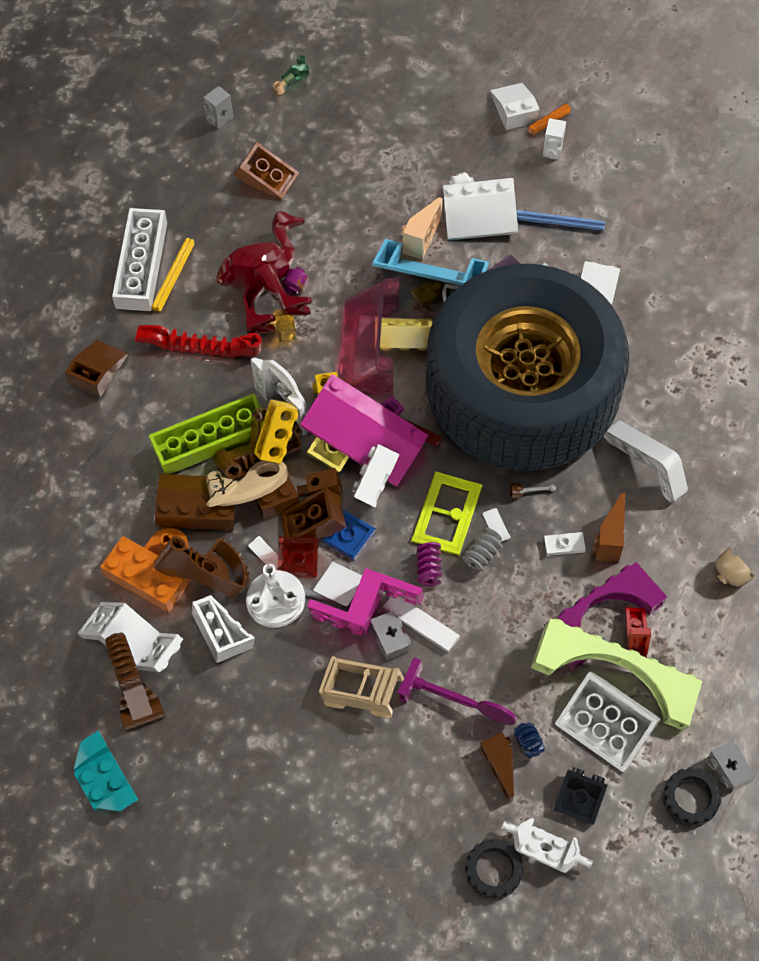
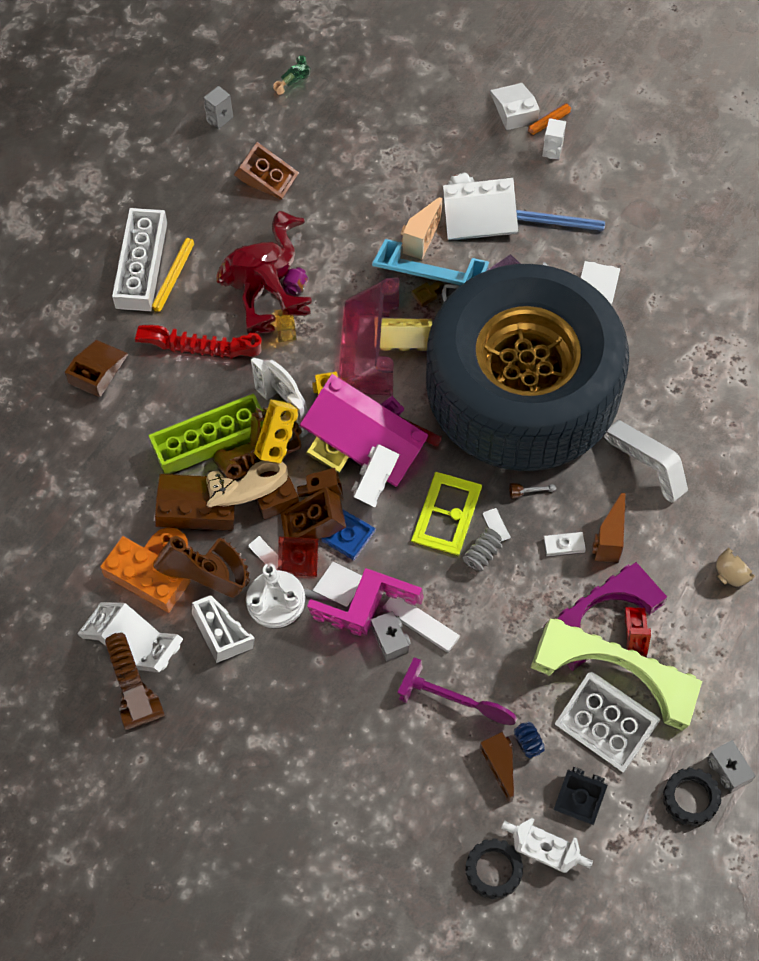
(101, 776): teal piece -> none
(381, 694): tan piece -> none
(429, 563): magenta piece -> none

